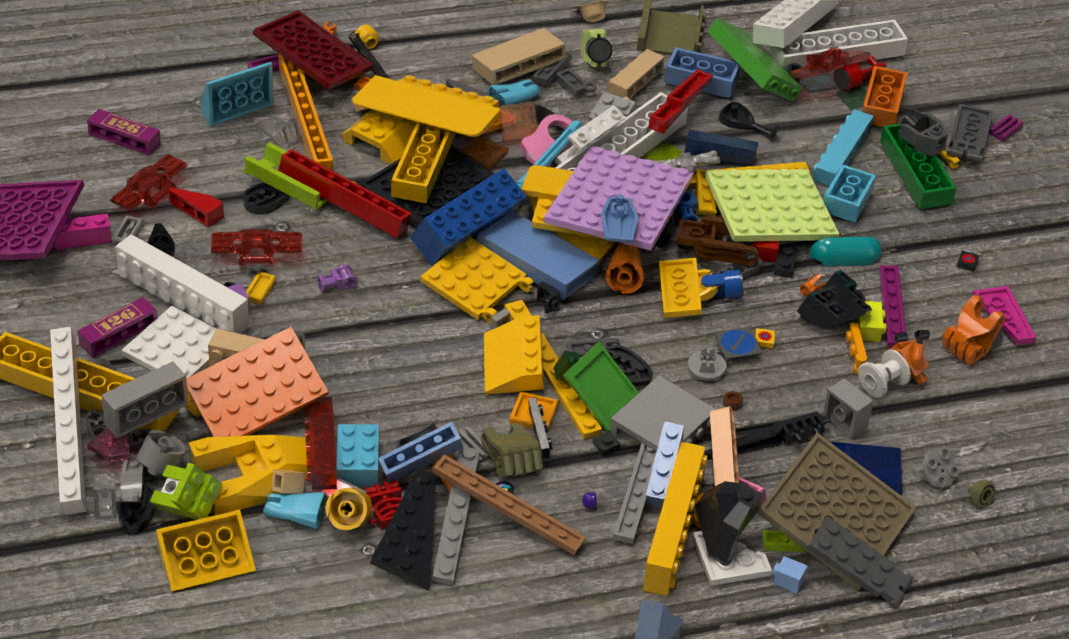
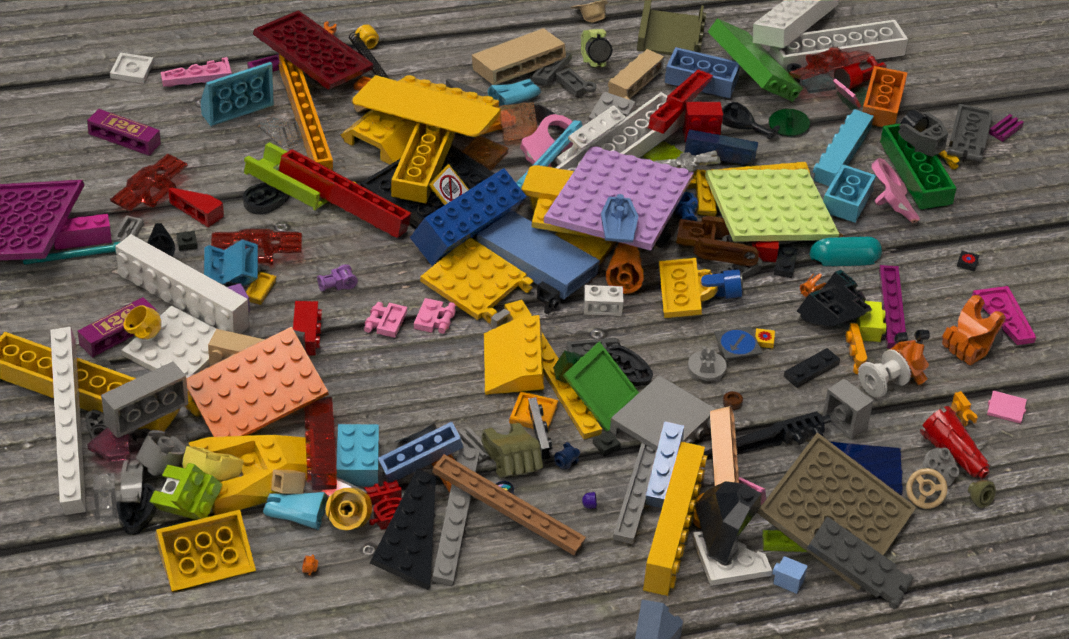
(74, 253): none -> teal bar
(131, 68): none -> white tile
(145, 322): none -> yellow helmet
(186, 240): none -> pearl dark grey plate
(196, 73): none -> bright pink wing
(218, 465): none -> light yellow brick
(233, 263): none -> dark azure piece
(306, 320): none -> red brick
(309, 564): none -> orange plate
(391, 319): none -> bright pink plate
(429, 313): none -> bright pink plate
(448, 185): none -> piece
(567, 456): none -> dark blue brick
(603, 300): none -> white brick
(703, 117): none -> red brick
(791, 122): none -> dark green shield
(811, 367): none -> black plate
(847, 93): none -> bright pink piece
(894, 190): none -> bright pink animal
(934, 487): none -> tan piece
(947, 431): none -> red cone
(962, 408): none -> light orange plate
(1006, 407): none -> bright pink piece

